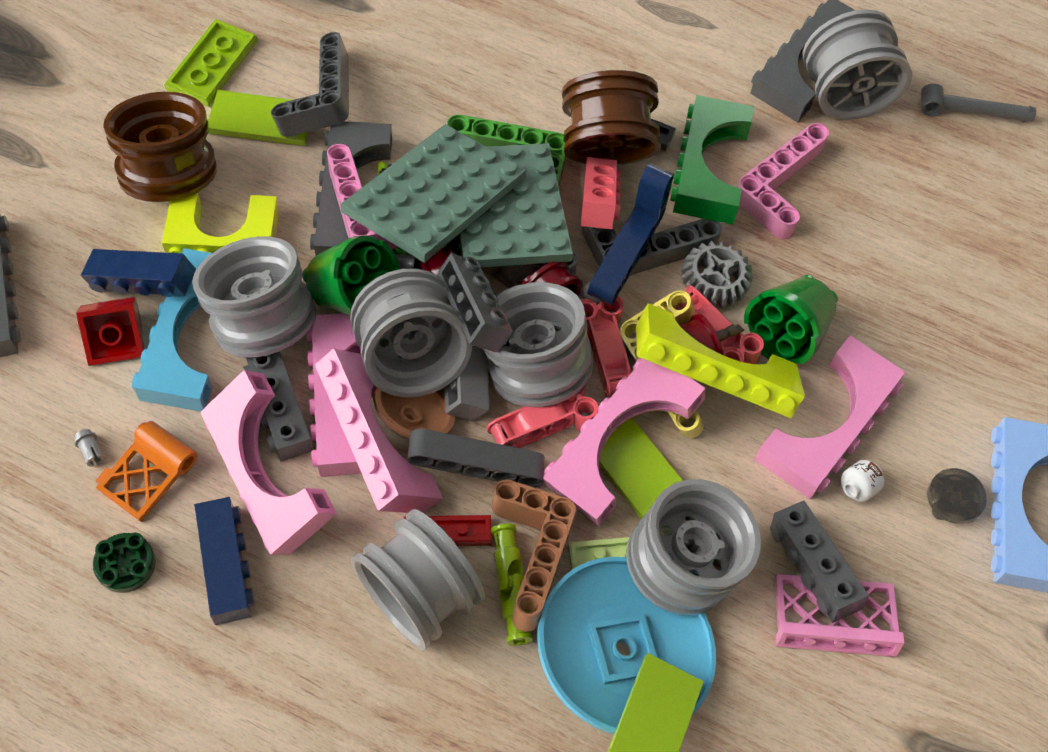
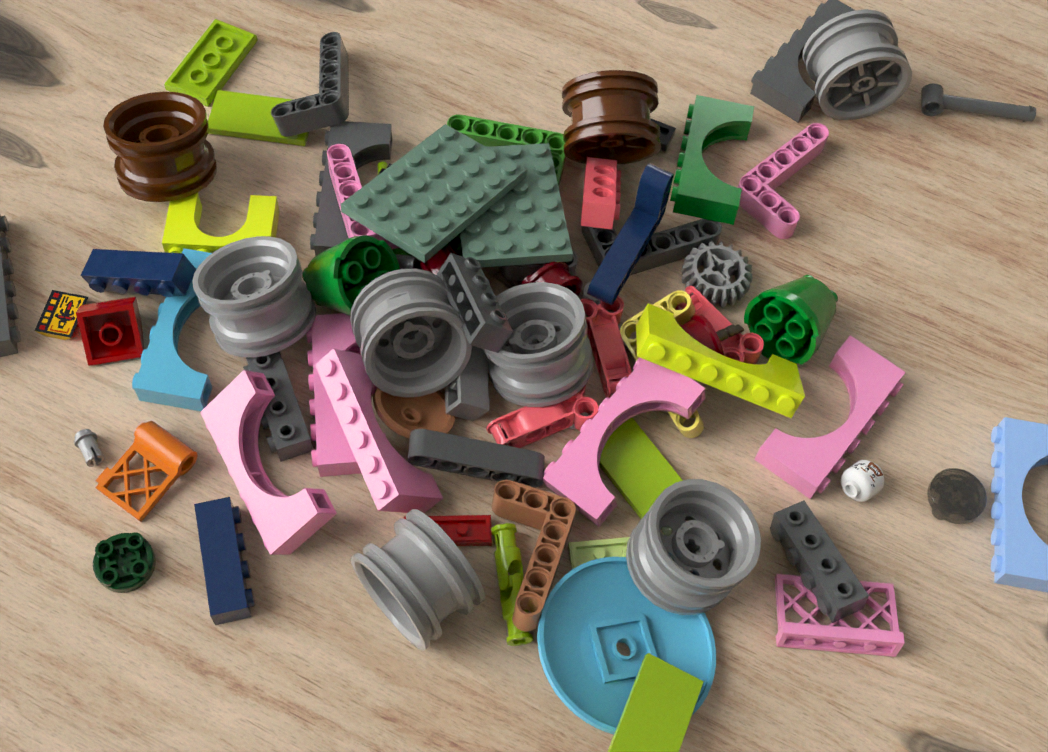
(59, 315): none -> piece

